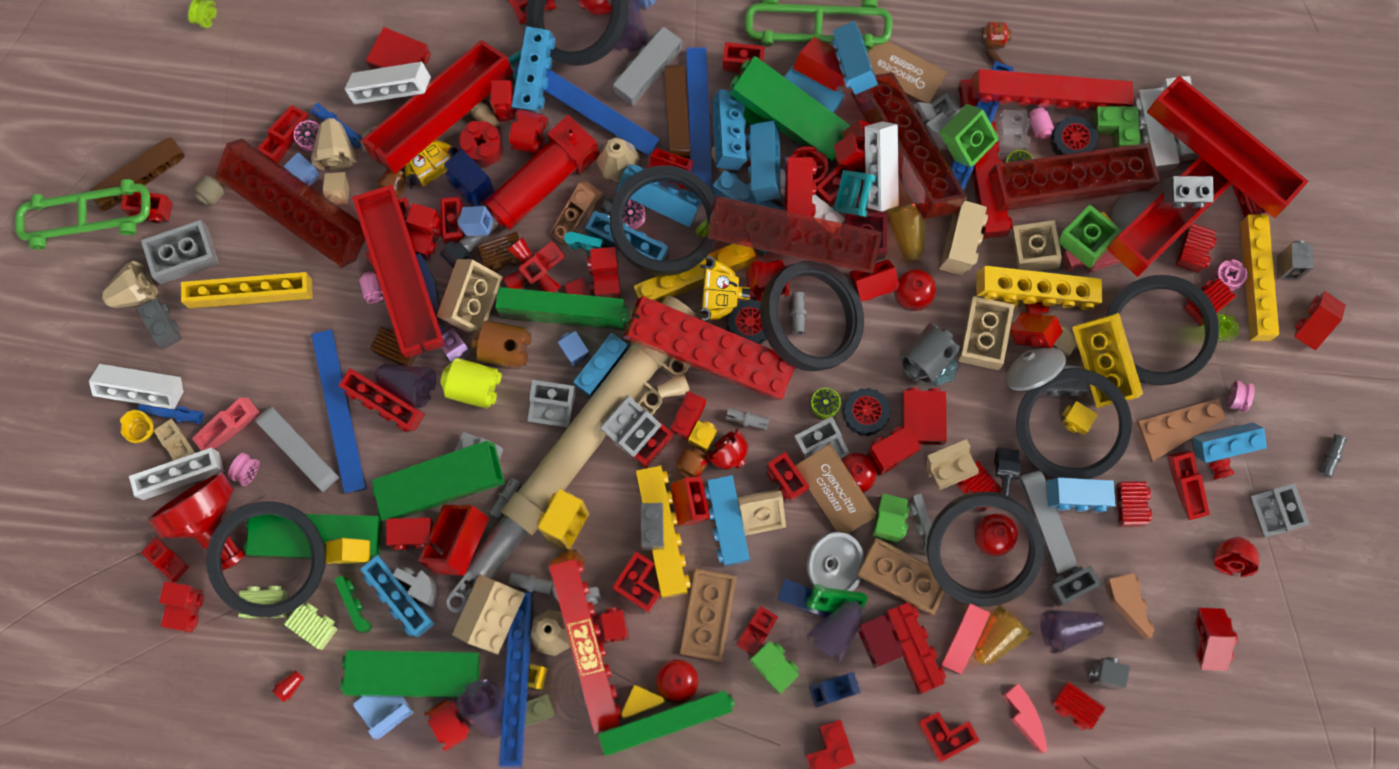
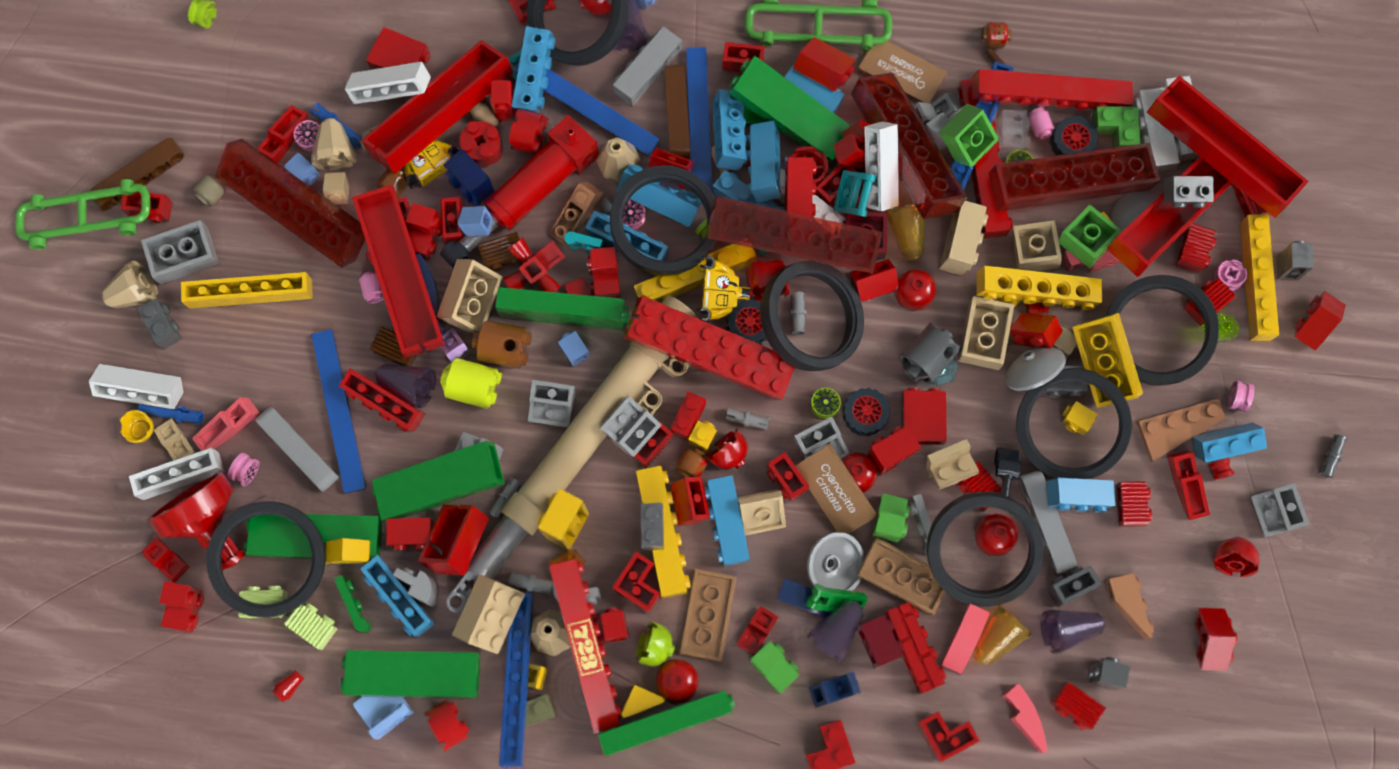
(482, 707): clear purple cone -> none
(600, 365): dark azure brick -> none
(654, 645): none -> lime cylinder
(674, 387): tan cone -> none
(854, 58): dark azure brick -> none

